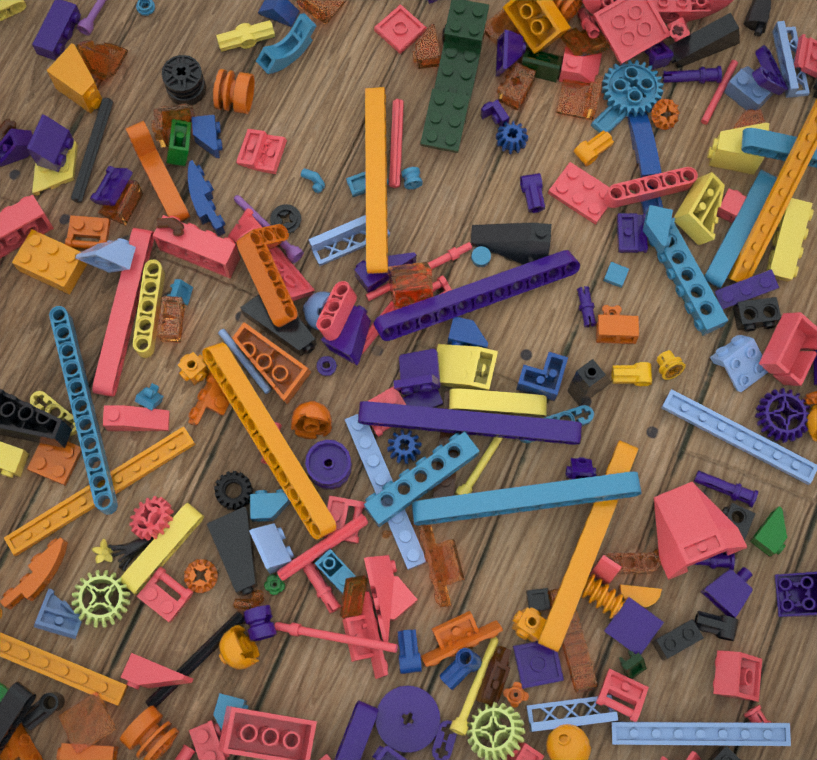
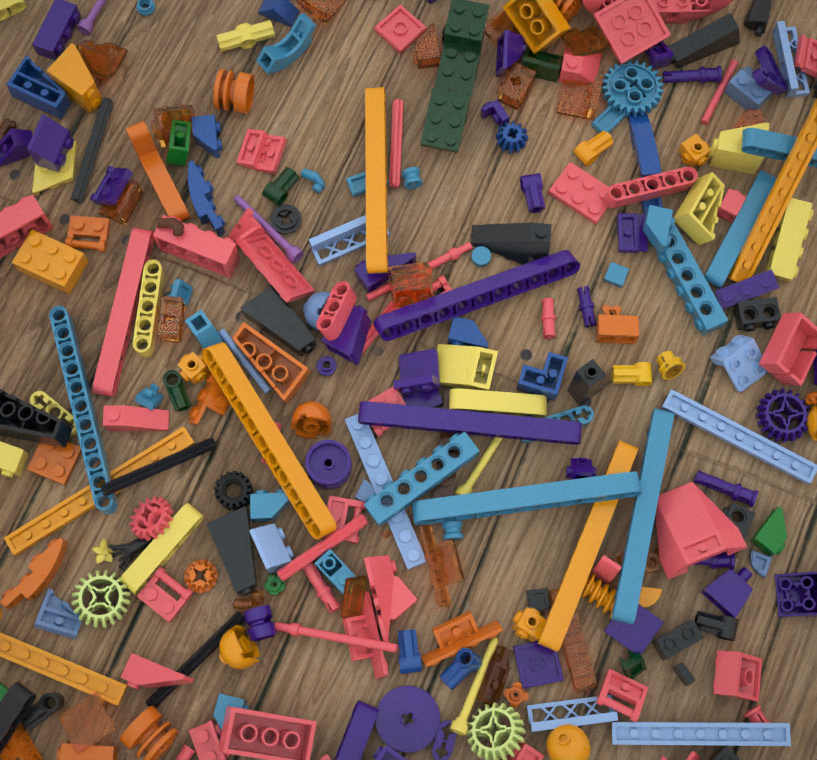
(37, 89): none -> blue wedge
(109, 256): light blue slope -> none
(157, 466): none -> black axle
(177, 392): none -> dark green piece
(183, 80): black wheel -> none
(203, 329): none -> dark azure slope
(255, 252): orange beam -> none
(278, 190): none -> dark green piece
(364, 491): none -> medium blue tile
(396, 443): blue gear -> none
(452, 530): none -> dark azure wheel
(548, 318): none -> coral pin
(588, 23): coral pin -> none
(643, 517): none -> dark azure beam
(661, 107): orange gear -> none
(678, 29): coral piece -> none
(684, 674): none -> black tile
(694, 151): none -> light orange brick
(759, 562): none -> medium blue tile

